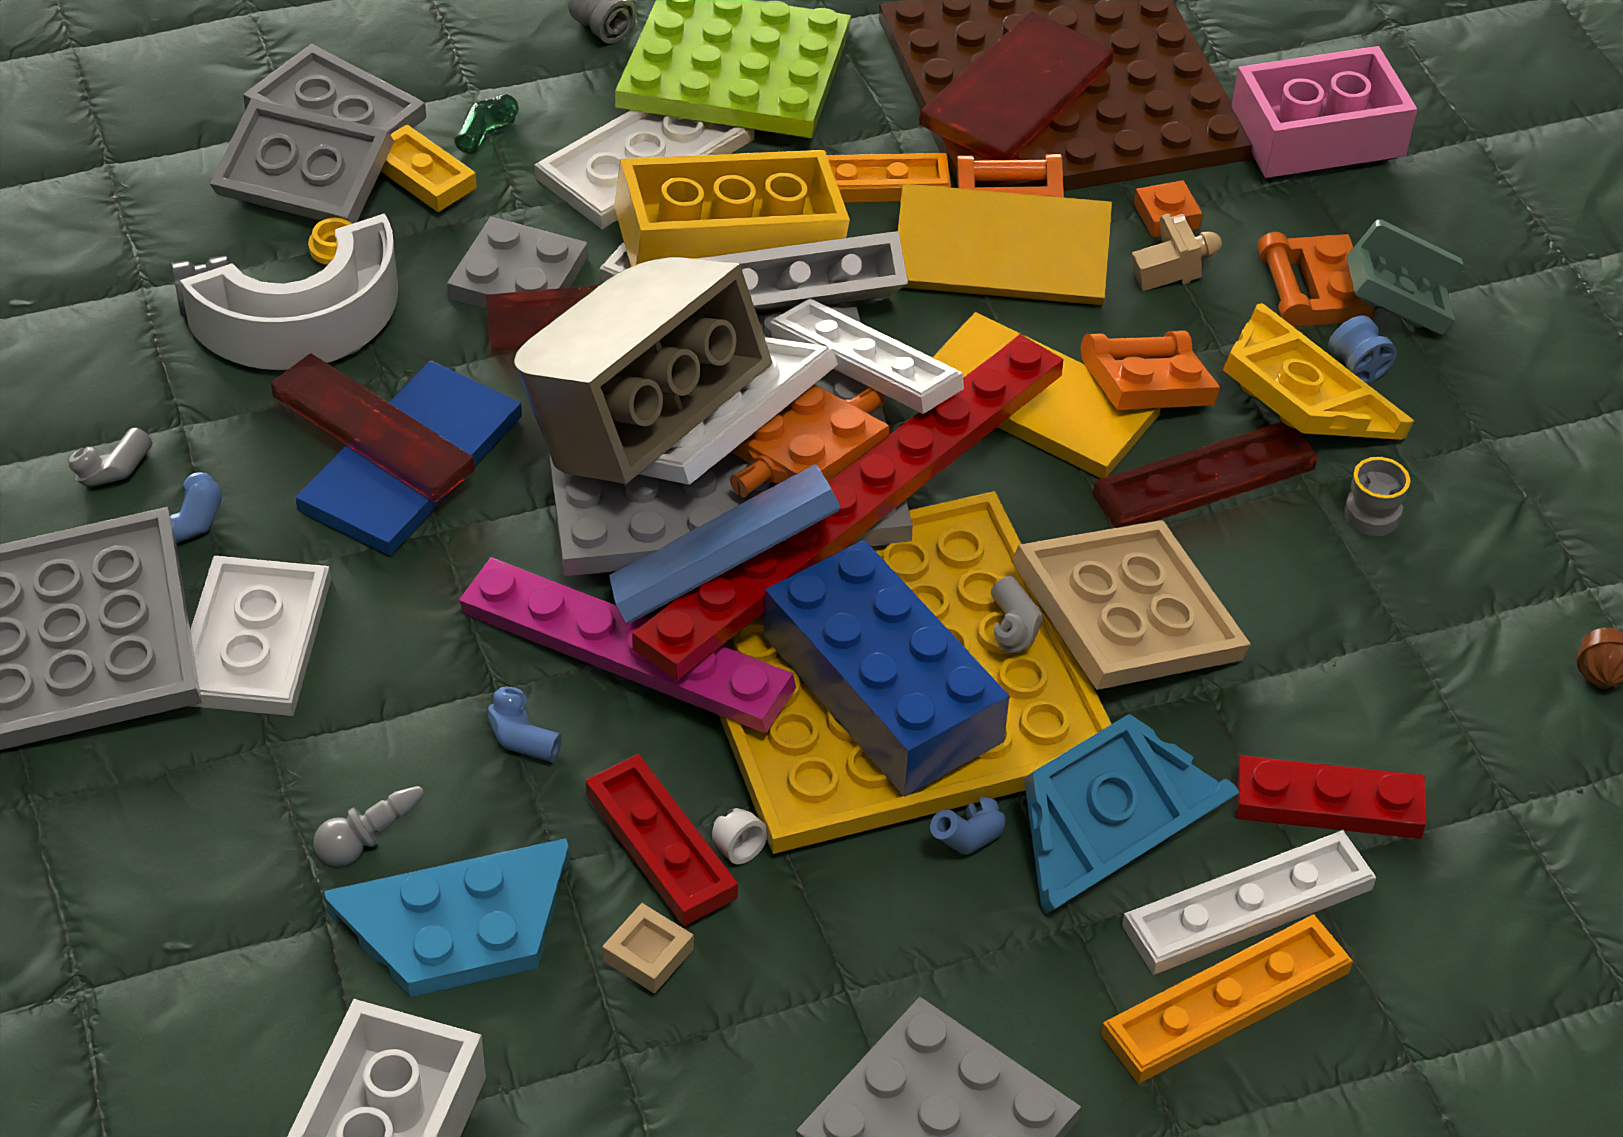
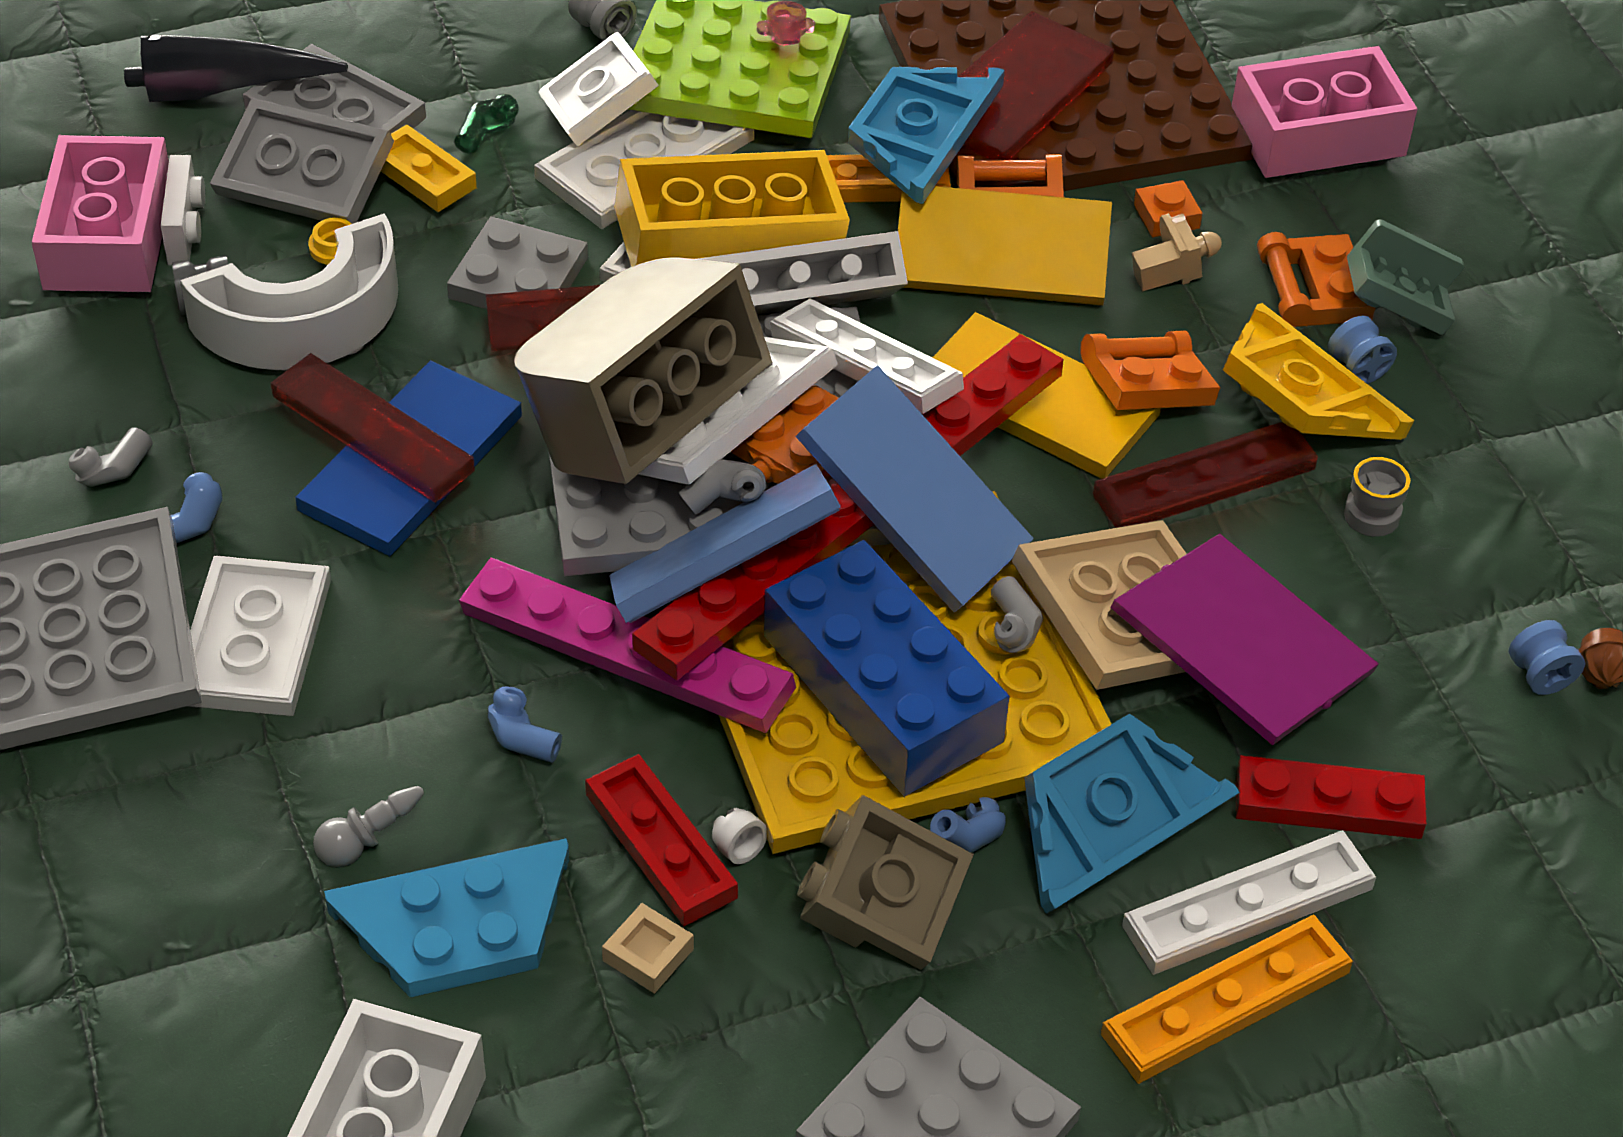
(102, 214): none -> bright pink brick
(179, 216): none -> white plate
(203, 66): none -> black piece
(597, 88): none -> white tile
(726, 480): none -> light grey arm
(786, 23): none -> clear pink plate
(884, 882): none -> dark tan plate
(914, 488): none -> medium blue tile
(920, 123): none -> dark azure wing
(1245, 637): none -> magenta piece
(1546, 657): none -> medium blue wheel

